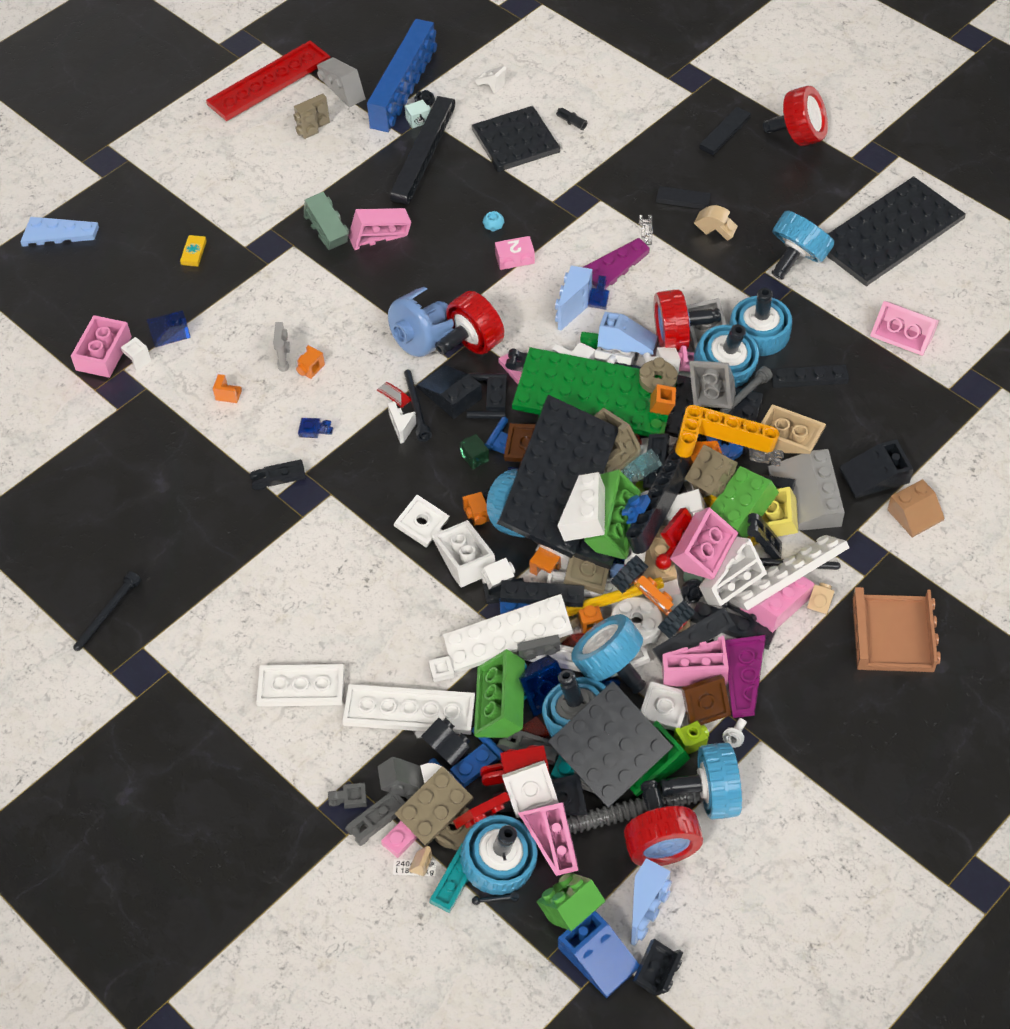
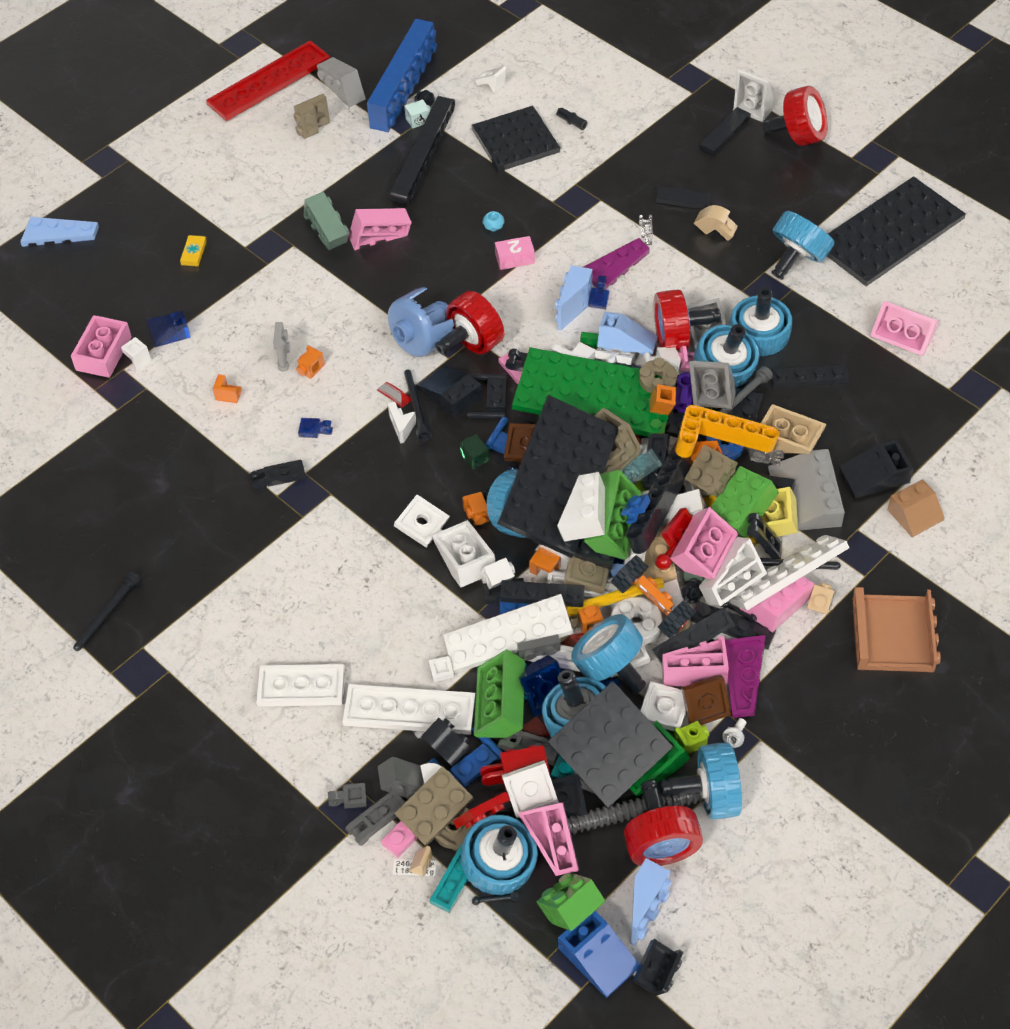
(683, 392): none -> dark purple piece
(753, 95): none -> white slope

